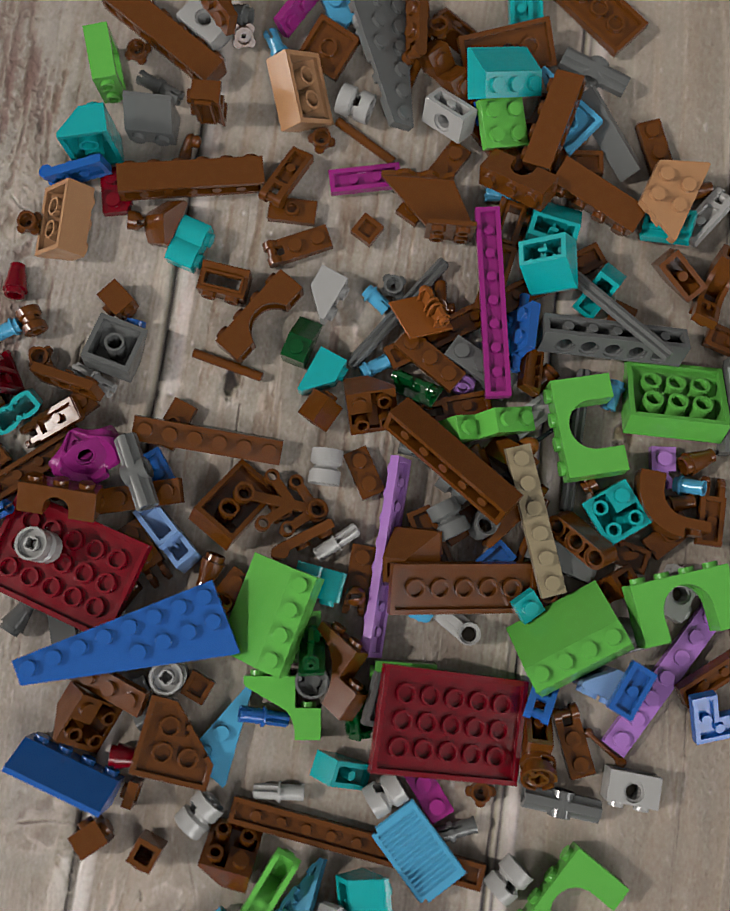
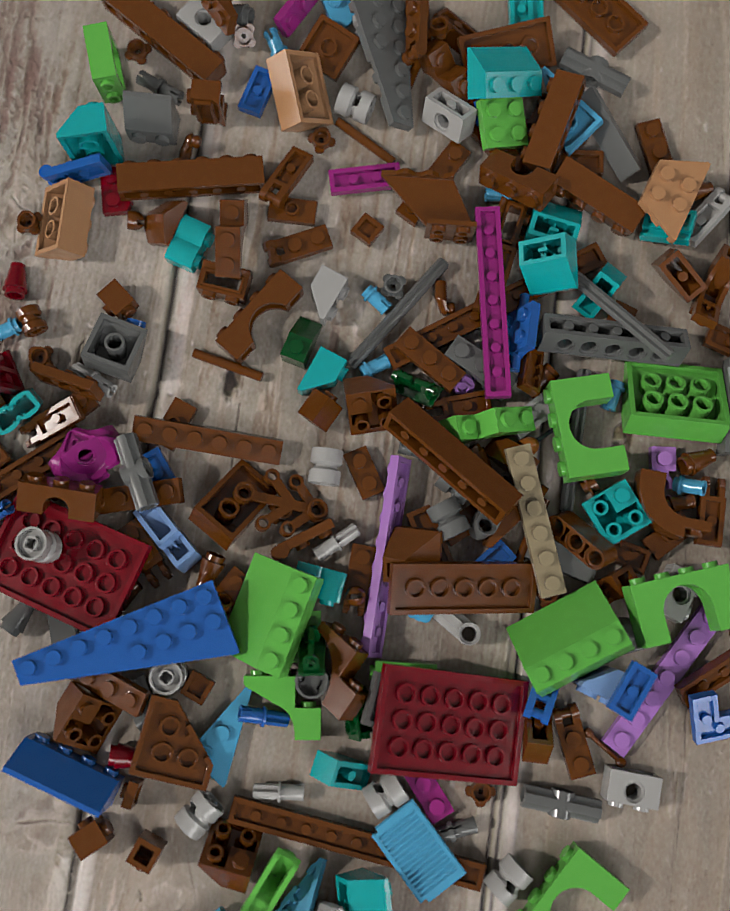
(230, 237): none -> reddish brown arch
(256, 93): none -> blue plate
(421, 314): dark orange hinge -> none
(527, 606): teal plate -> none
(537, 771): reddish brown wheel -> none

